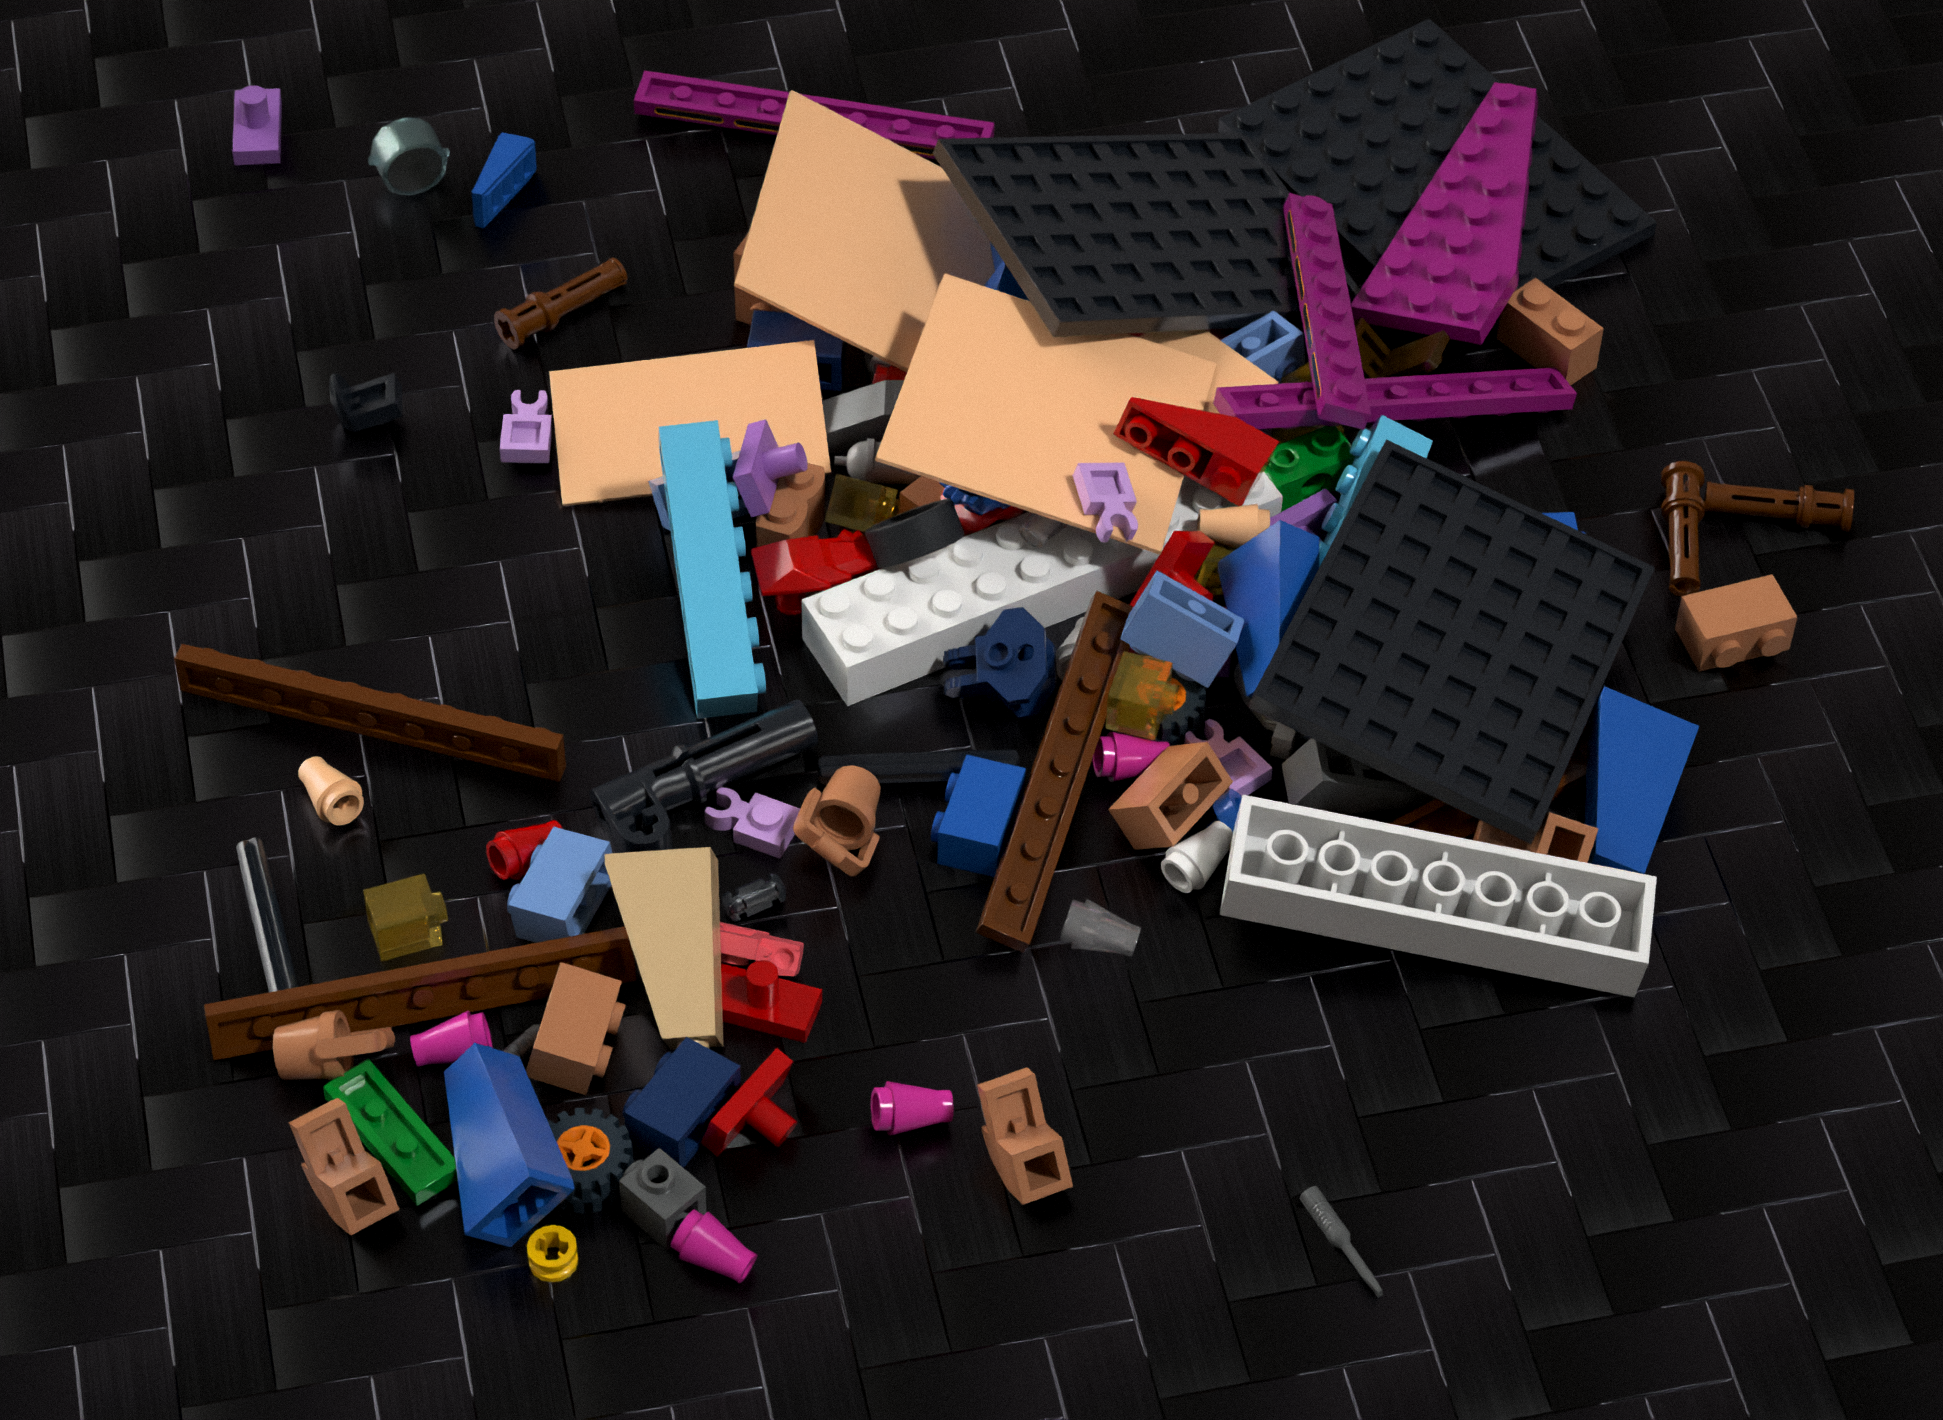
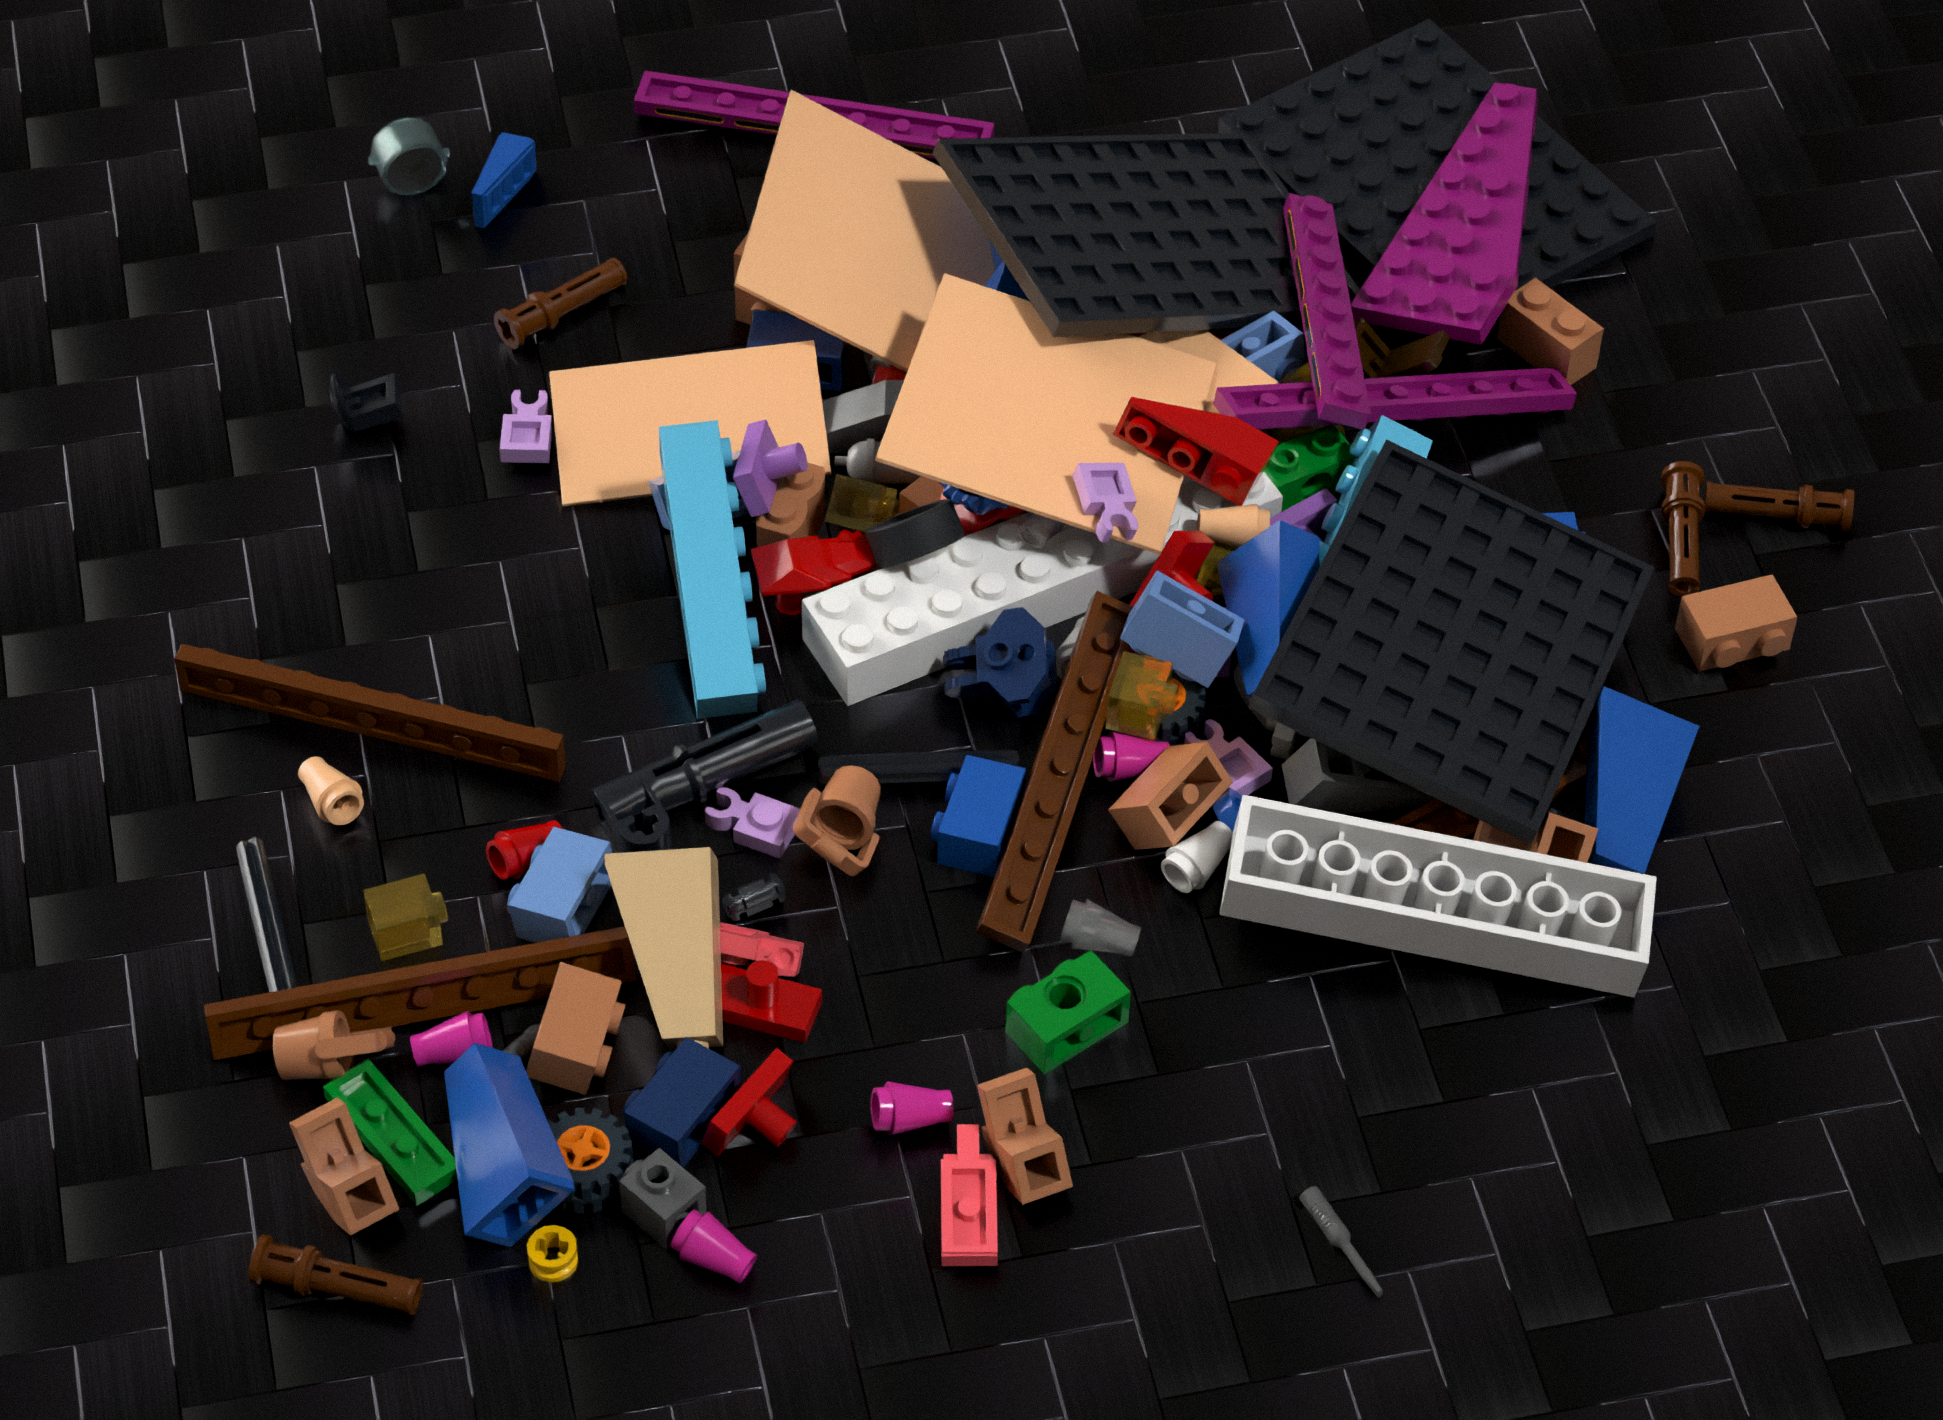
(257, 126): medium lavender tile -> none
(310, 1271): none -> reddish brown pin
(968, 1203): none -> coral hinge
(1052, 1035): none -> green brick

